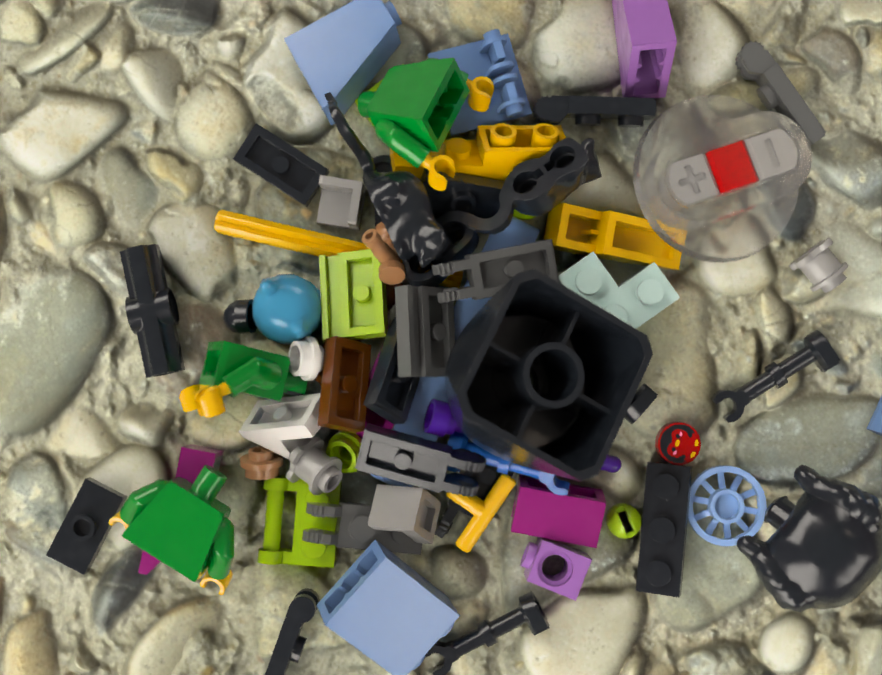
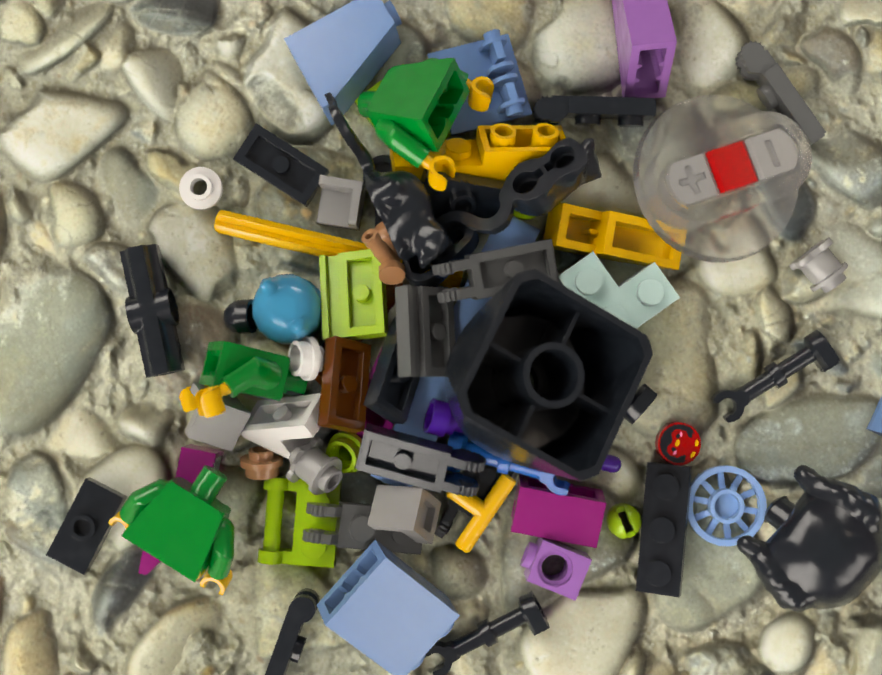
(212, 194): none -> white plate
(222, 429): none -> light grey panel

